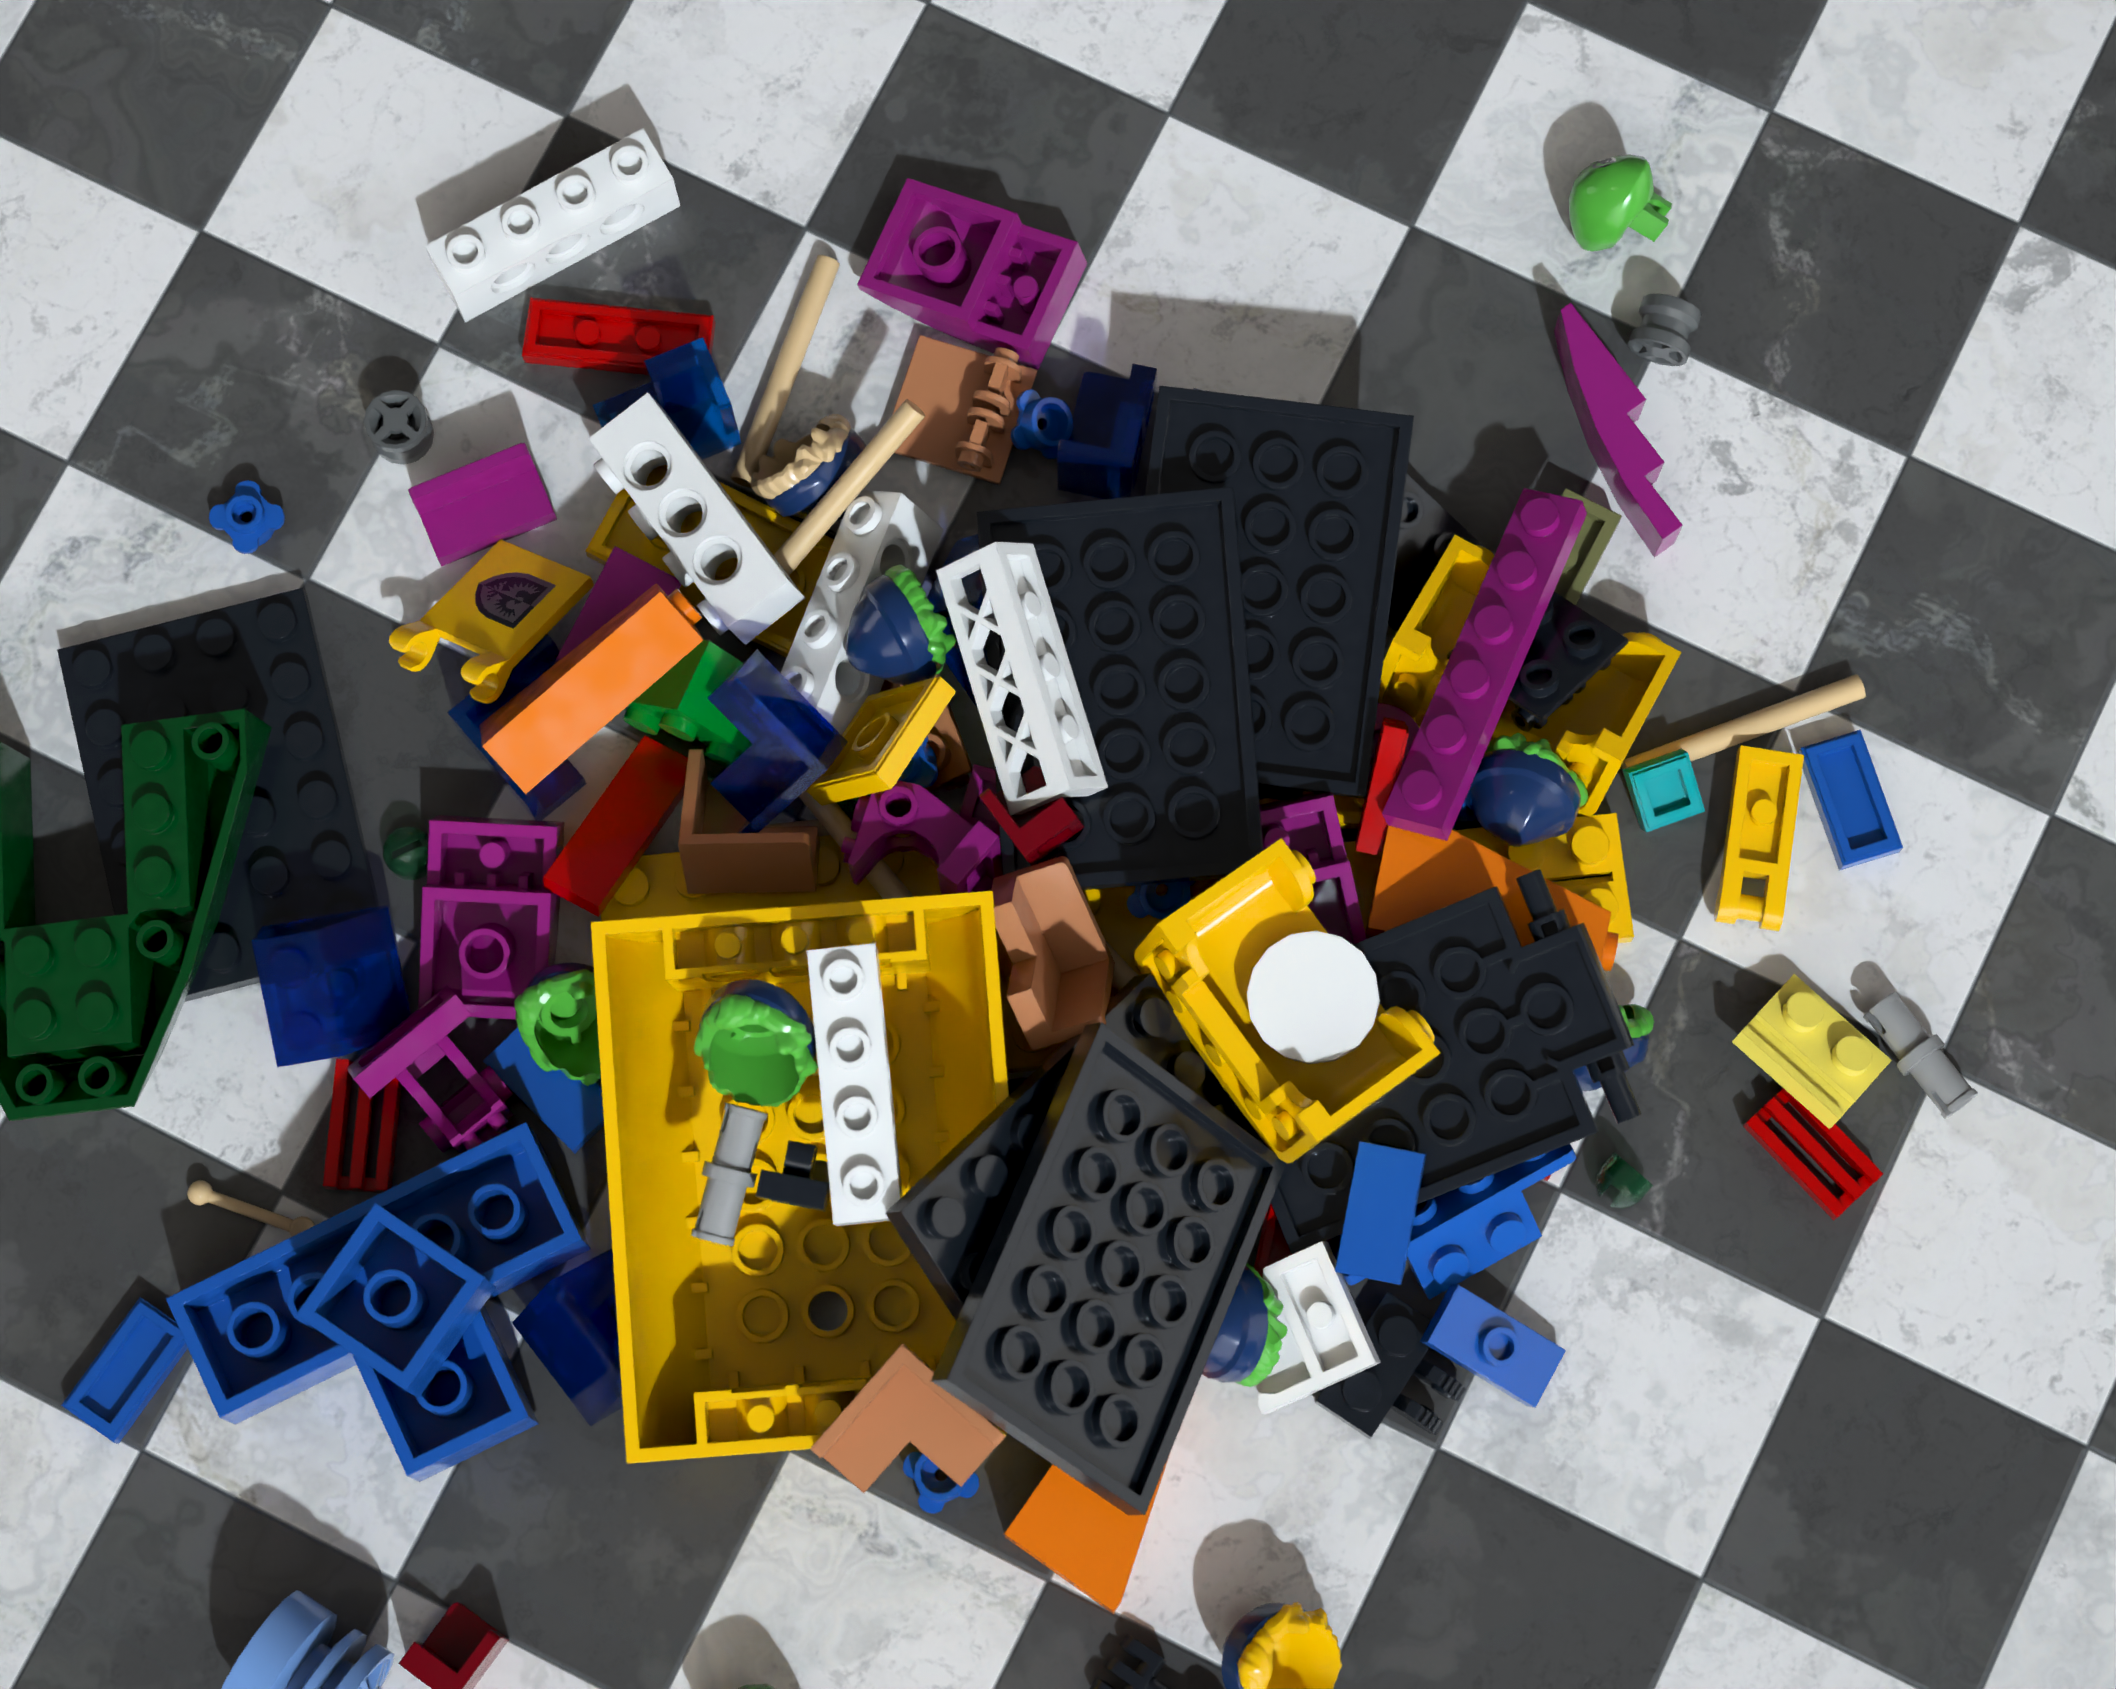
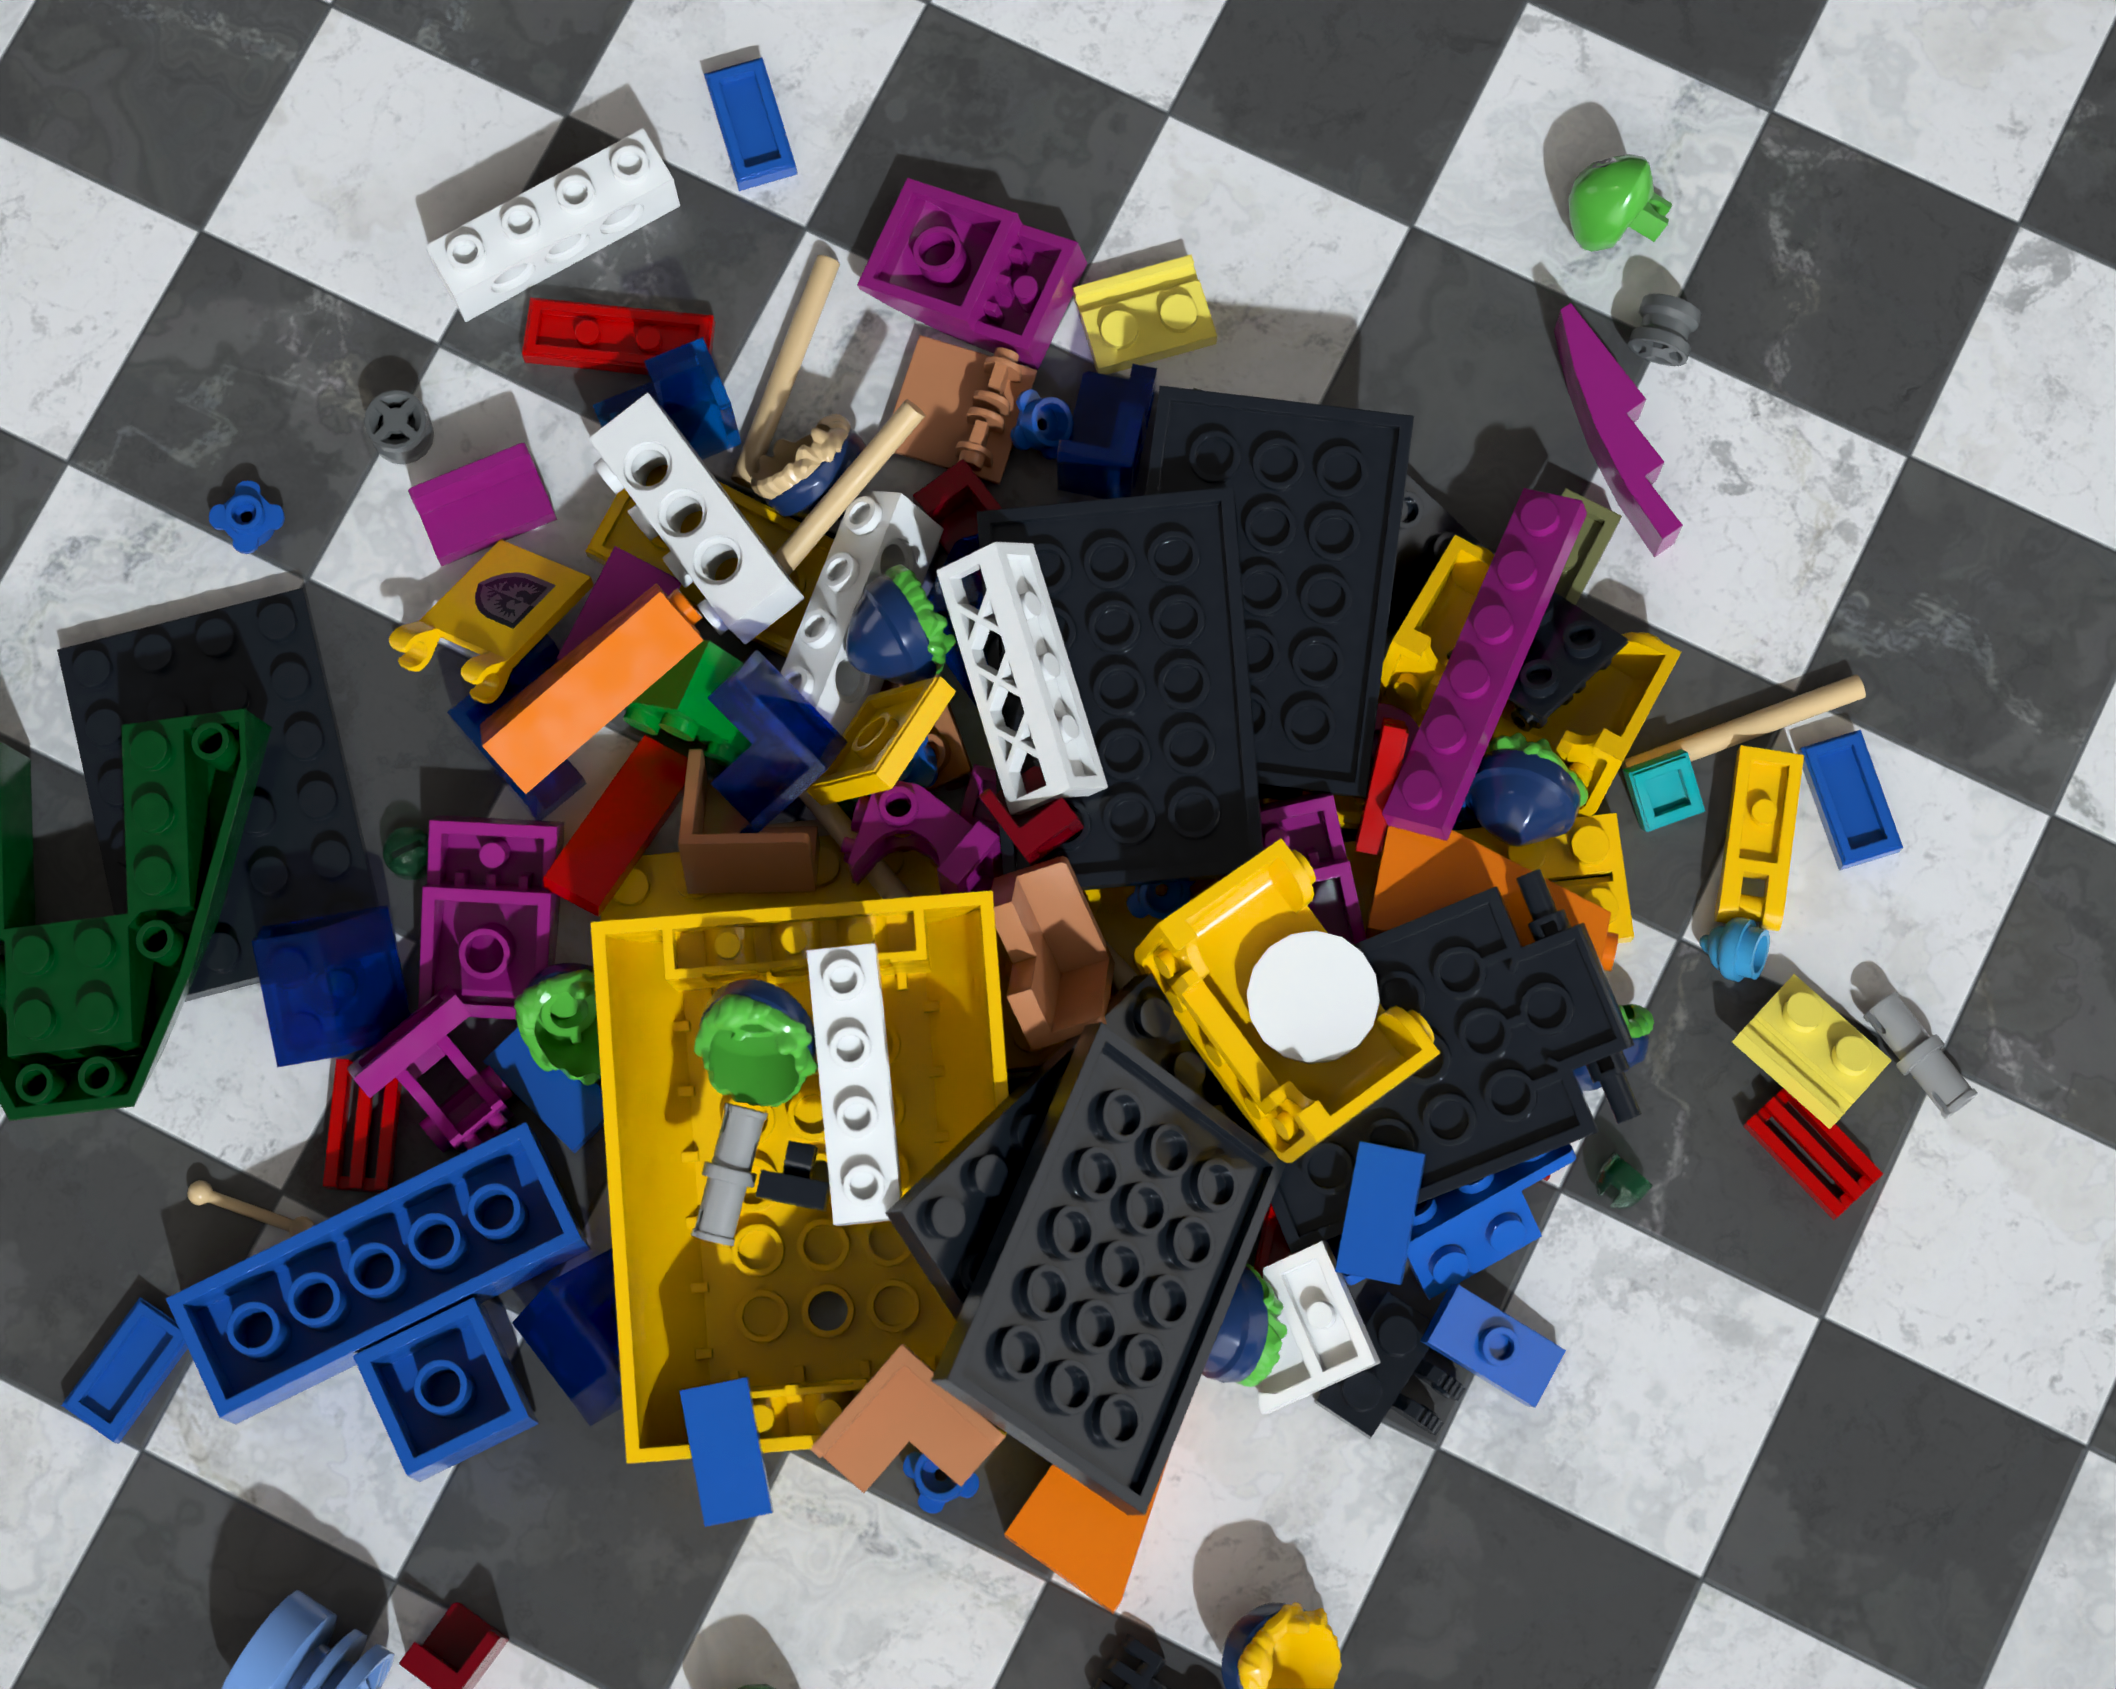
(396, 1300): blue brick -> none
(726, 1451): none -> blue tile
(750, 124): none -> blue tile
(954, 503): none -> dark red panel
(1145, 315): none -> light yellow plate
(1737, 948): none -> dark azure plate

